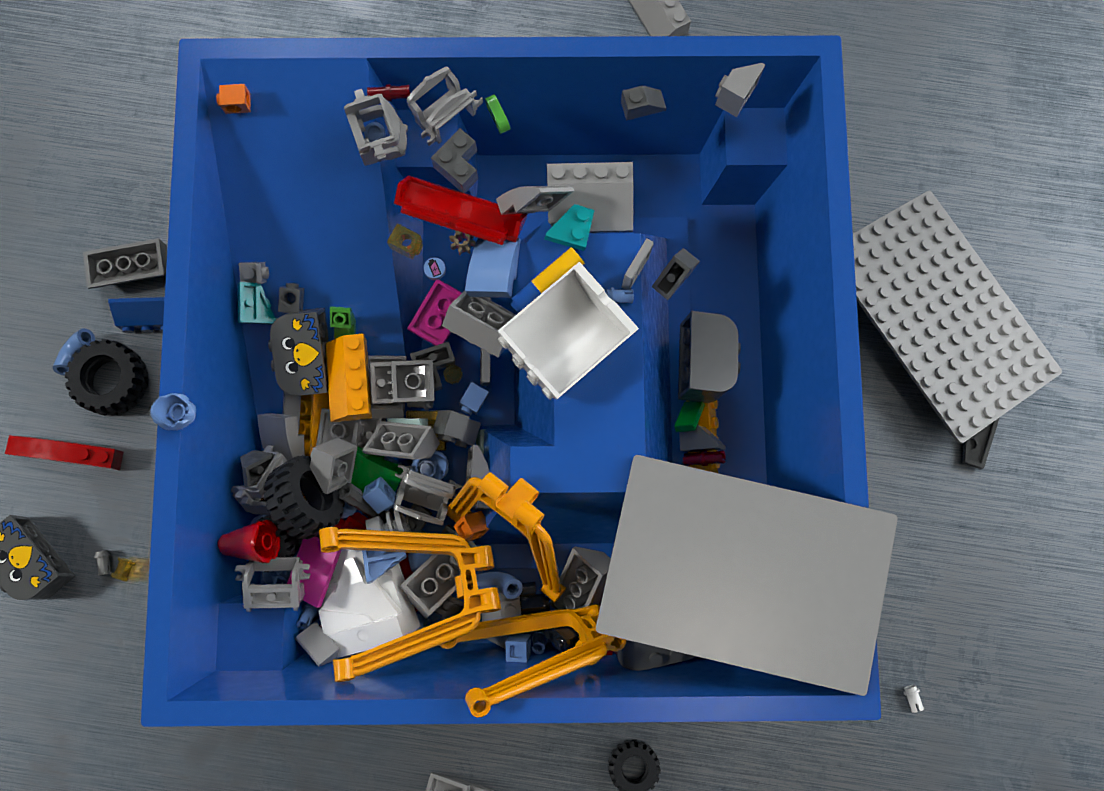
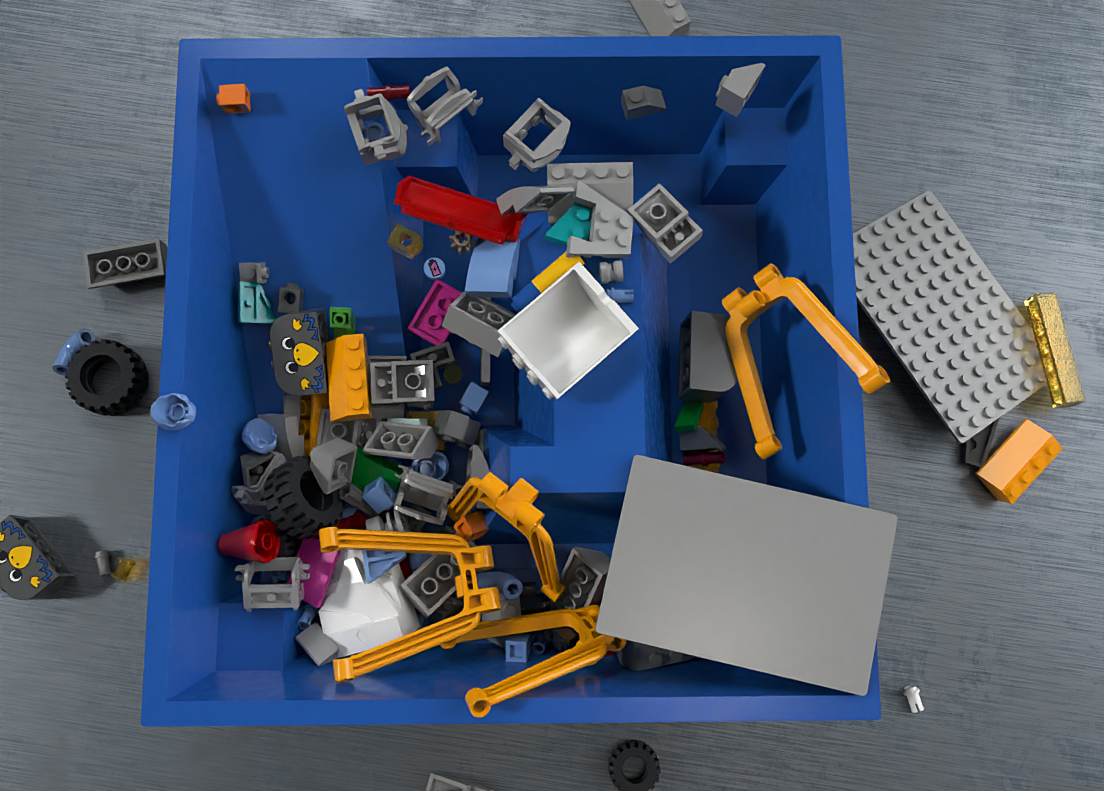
(64, 452): red slope -> none
(138, 313): blue slope -> none
(259, 436): none -> medium blue hair
(453, 160): dark grey brick -> none
(497, 114): bright green beam -> none
(549, 147): none -> light grey animal
(609, 229): none -> light grey wing
(611, 271): none -> light grey wheel
(637, 264): light grey tile -> none
(665, 223): none -> light grey slope
(675, 273): dark grey slope -> none
(747, 308): none -> light orange piece
(1018, 461): none -> light orange slope
(1054, 350): none -> clear yellow brick

